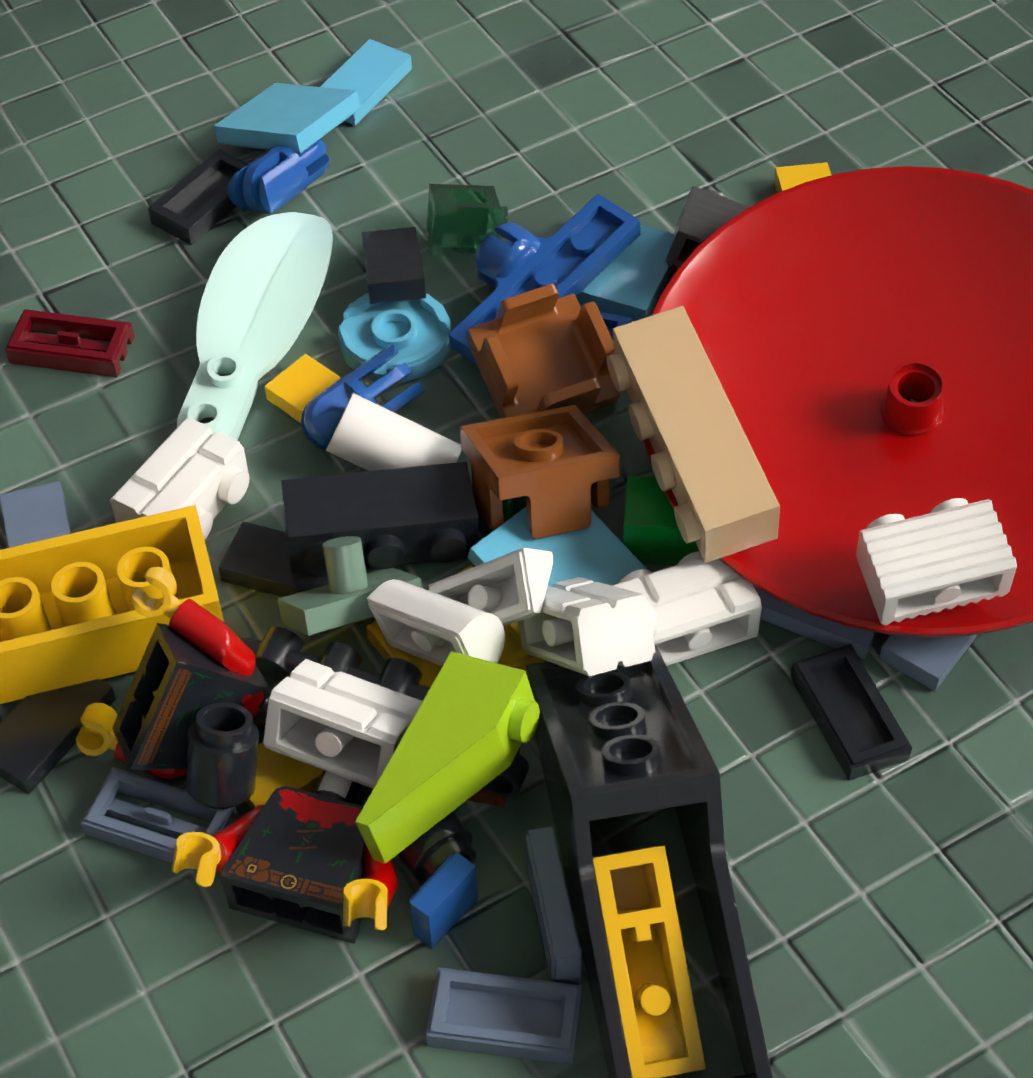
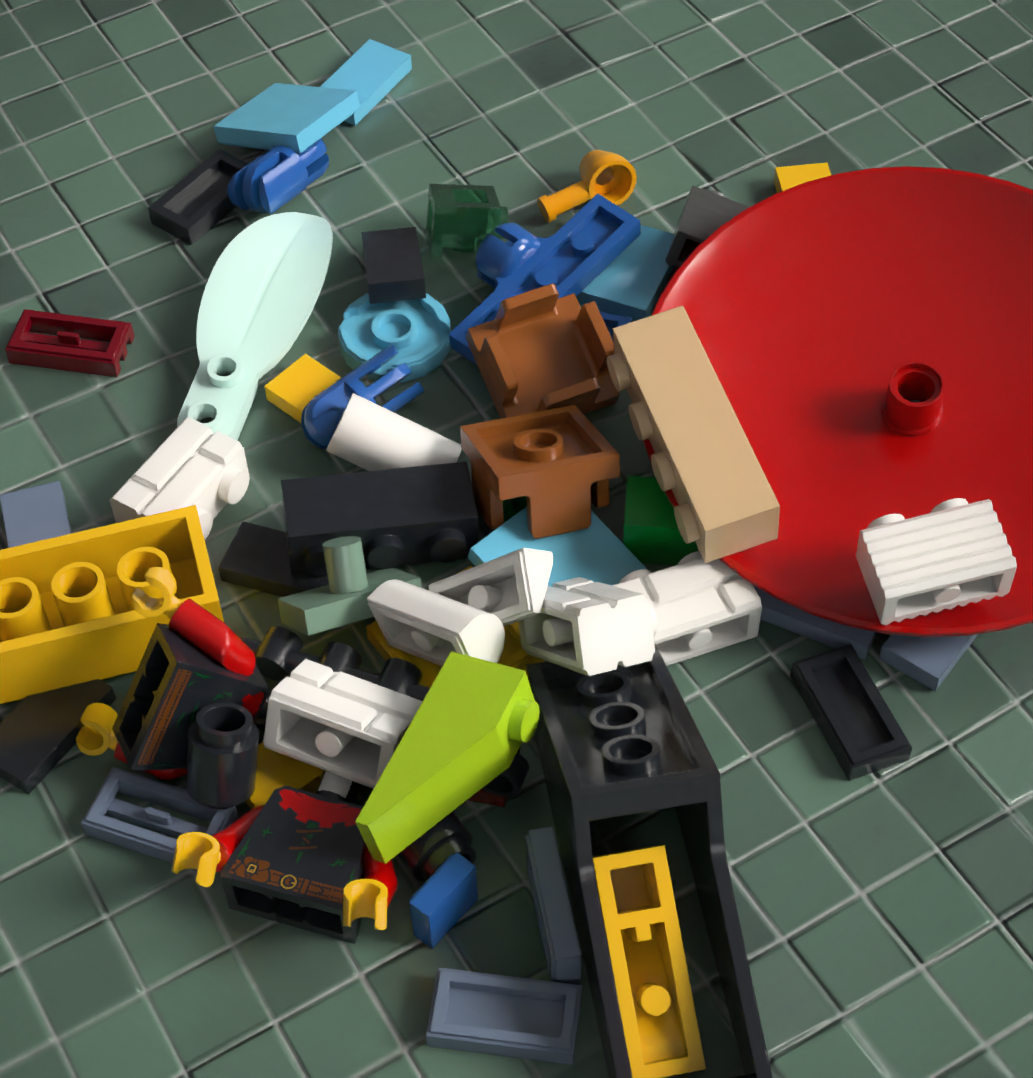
(600, 174): none -> light orange bar

